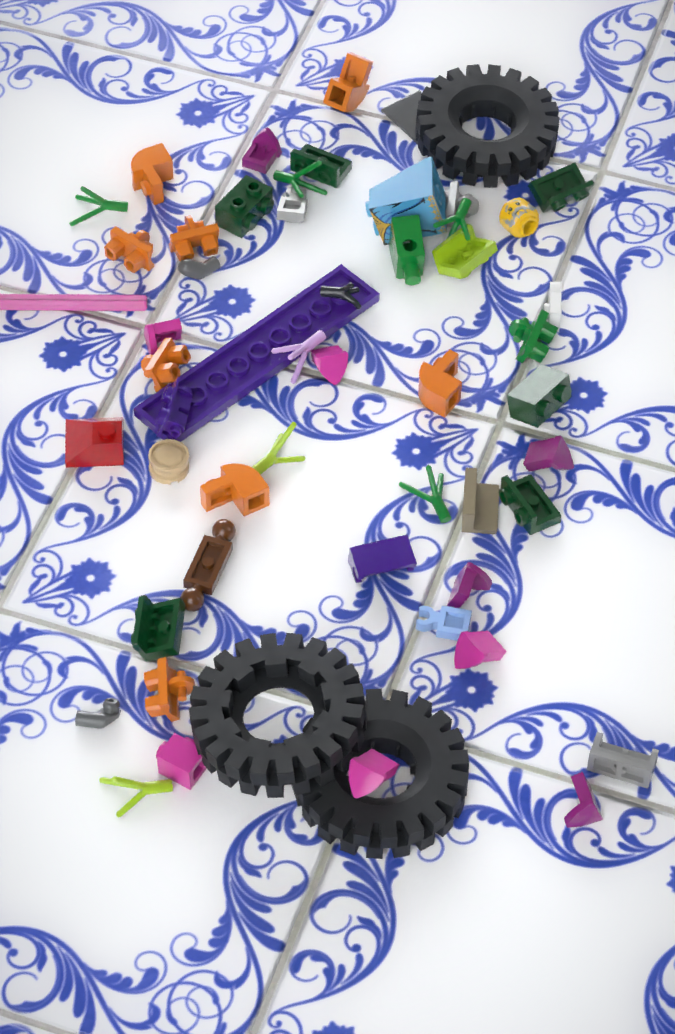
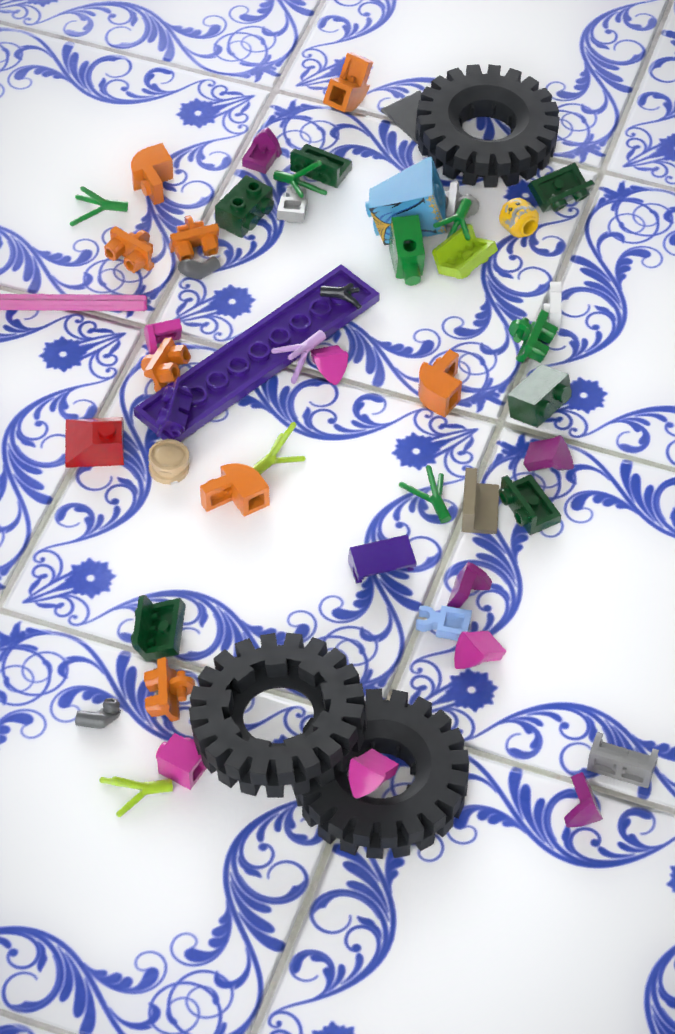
(208, 564): reddish brown plate -> none

